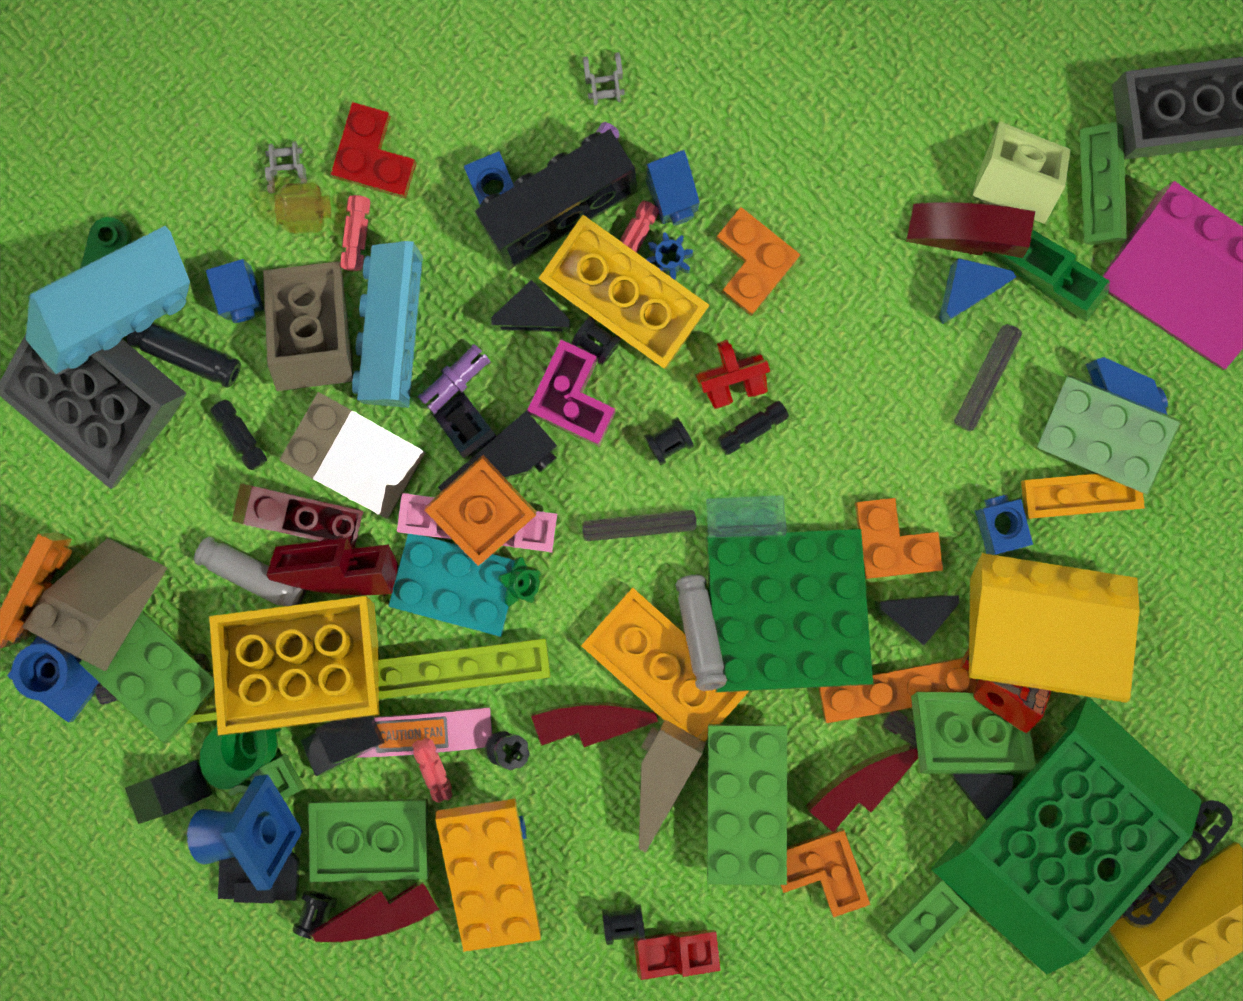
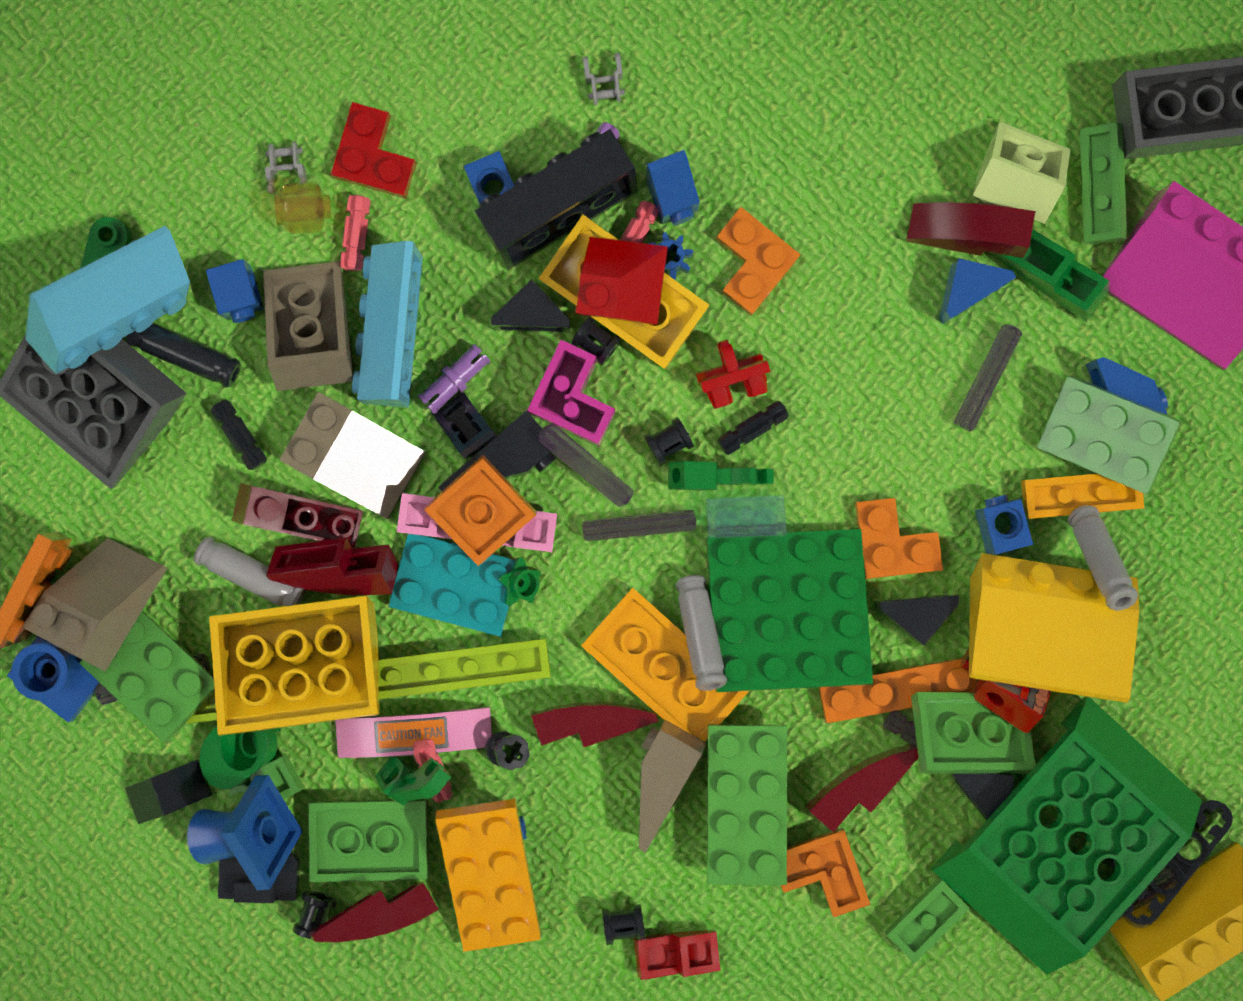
(341, 742): black slope -> none
(411, 783): none -> green piece
(585, 465): none -> axle
(622, 280): none -> red slope
(707, 476): none -> green piece
(1102, 558): none -> light grey axle

